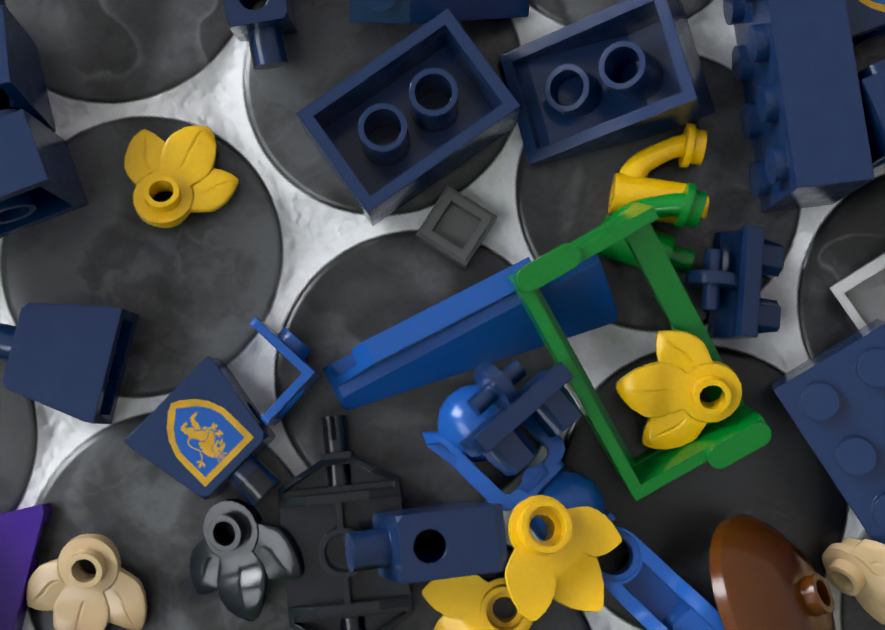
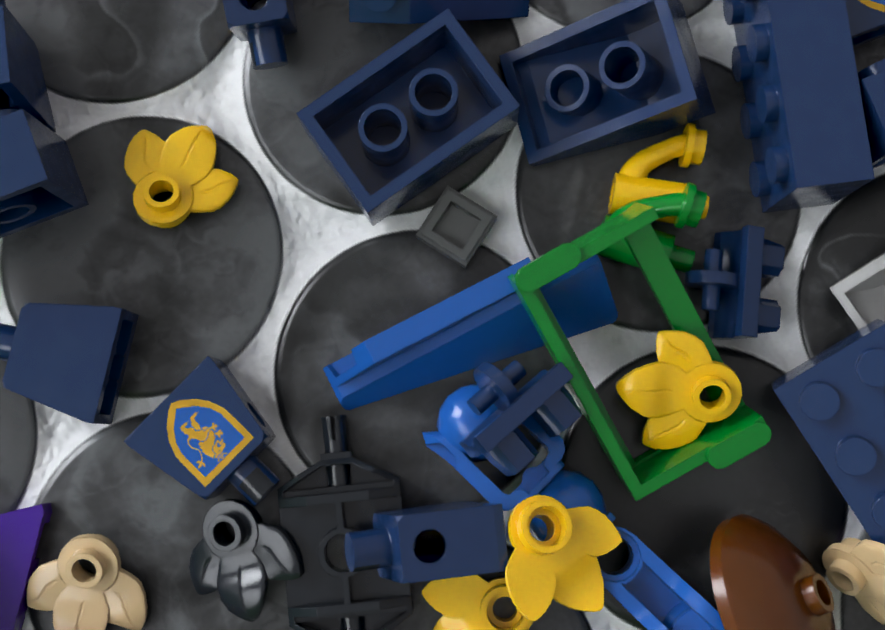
(295, 351): blue bracket -> none

